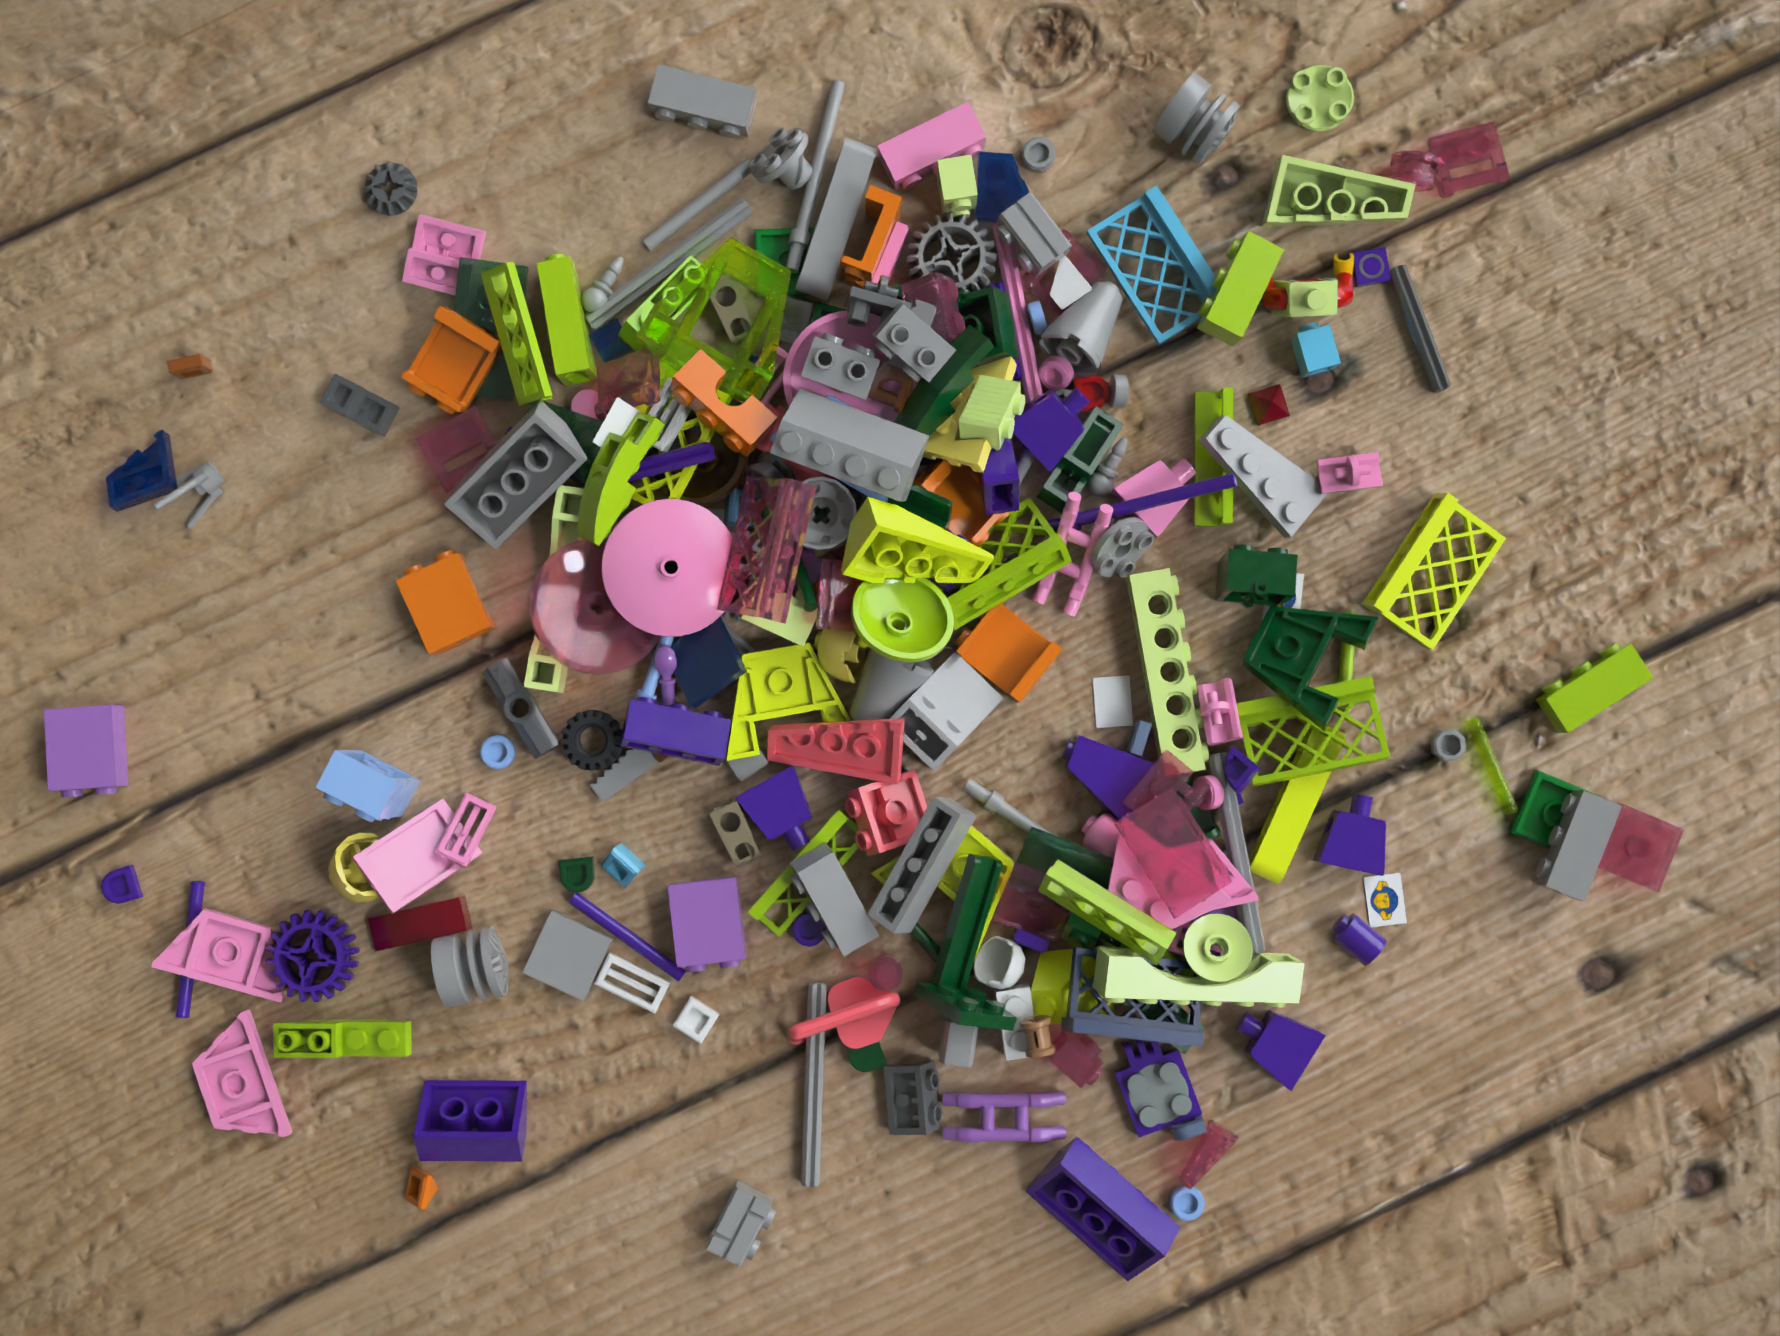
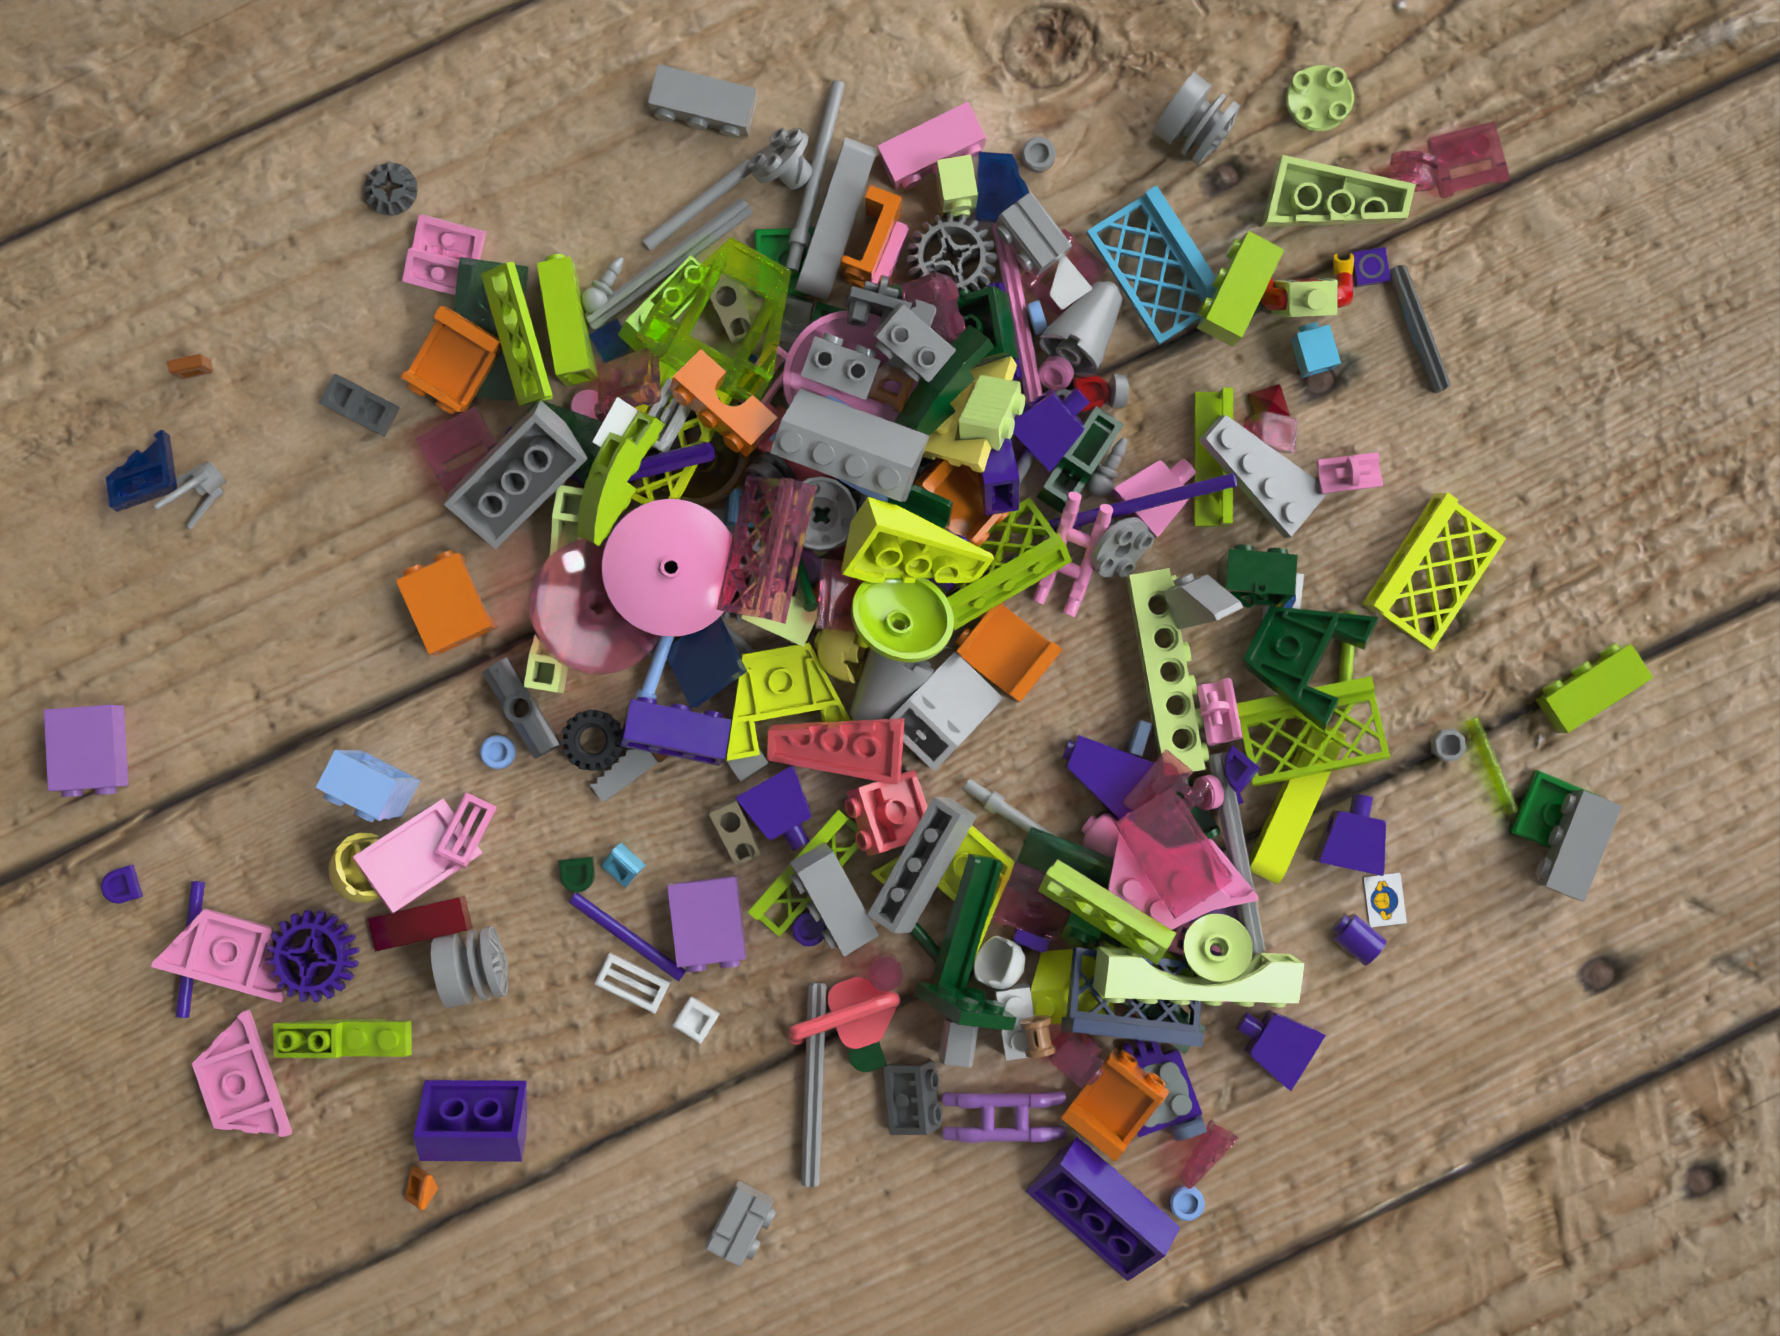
(568, 955): light grey tile -> none
(666, 663): medium lavender piece -> none
(1112, 701): white sticker -> none
(1116, 1104): none -> orange panel
(1199, 601): none -> light grey slope
(1274, 430): none -> clear pink bracket
(1640, 848): clear pink plate -> none

